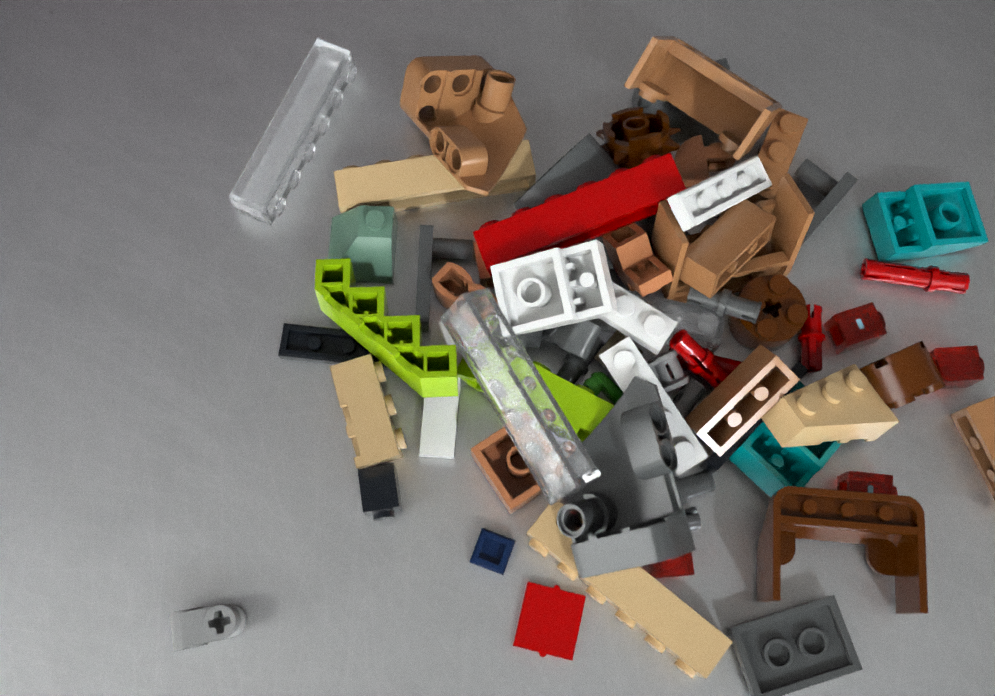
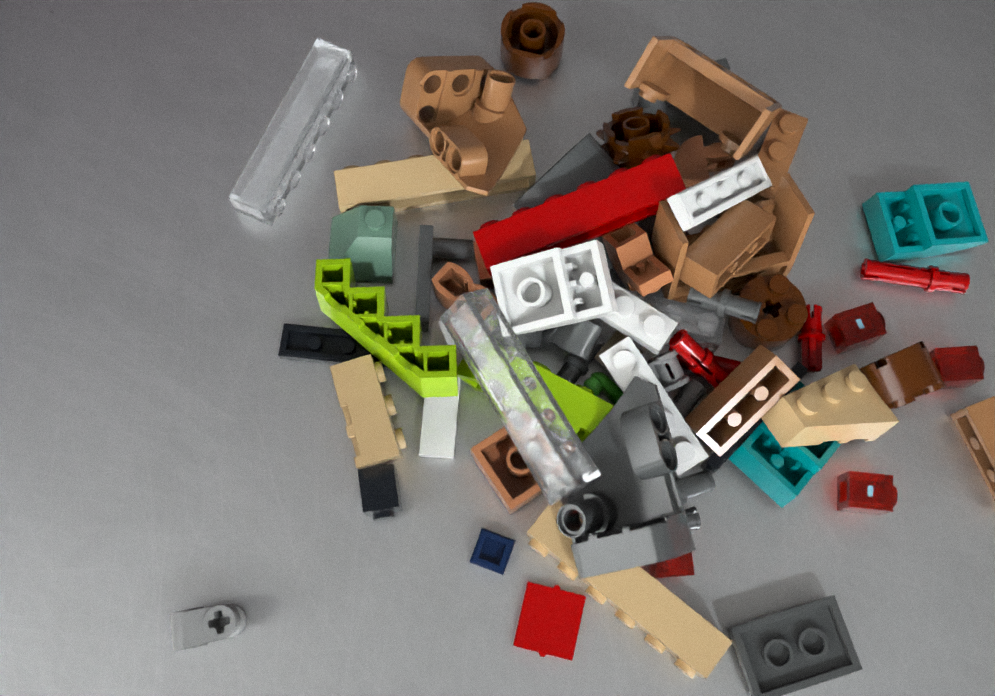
(532, 41): none -> reddish brown brick
(827, 187): dark grey piece -> none
(885, 523): reddish brown windscreen -> none

